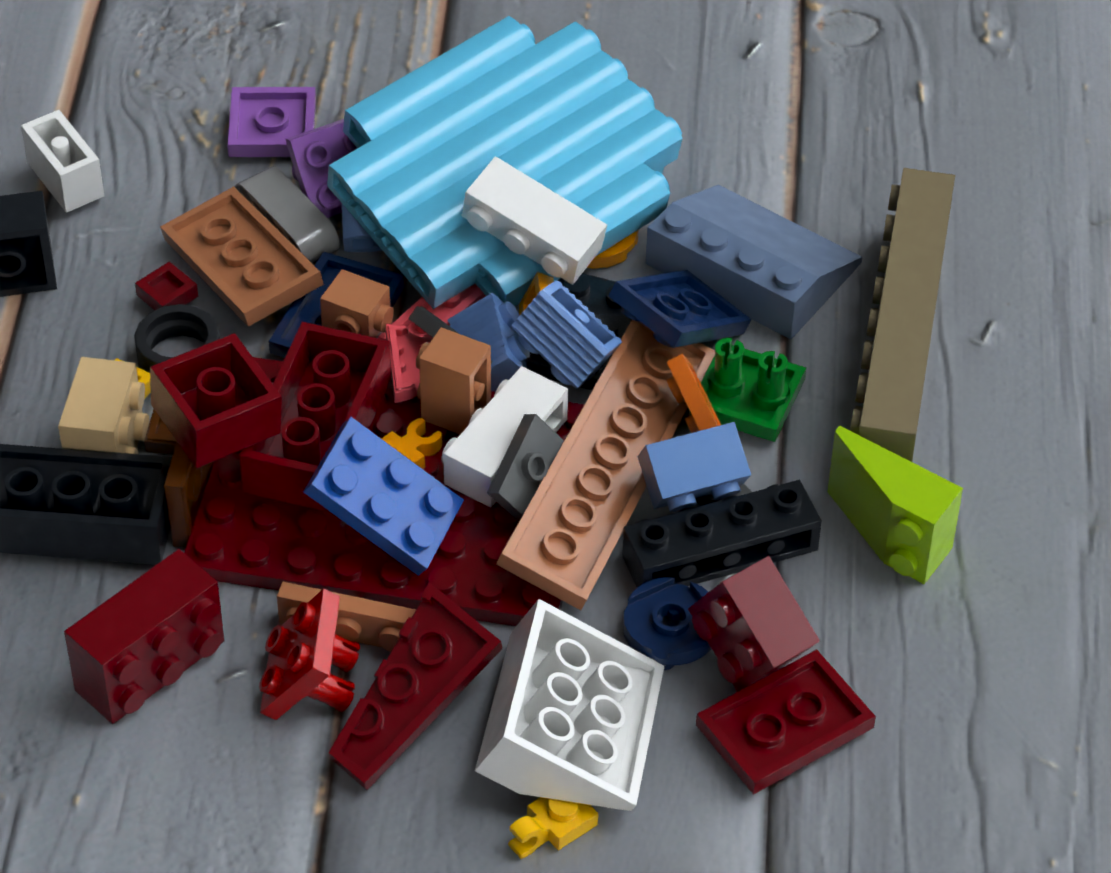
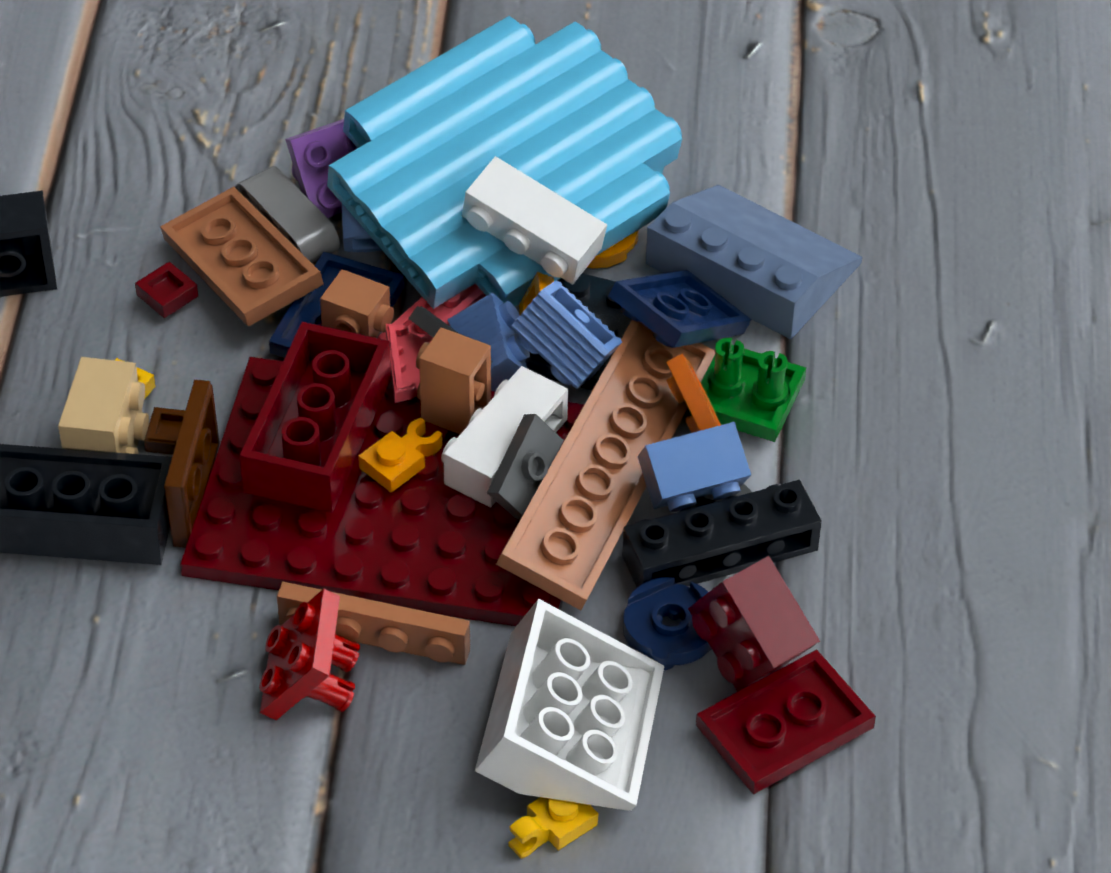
(62, 160): white brick -> none
(145, 636): dark red brick -> none
(171, 322): black tyre -> none
(215, 400): dark red brick -> none
(266, 117): medium lavender plate -> none
(384, 496): plate -> none
(424, 673): dark red wing -> none
(894, 504): lime slope -> none
(906, 311): dark tan brick -> none

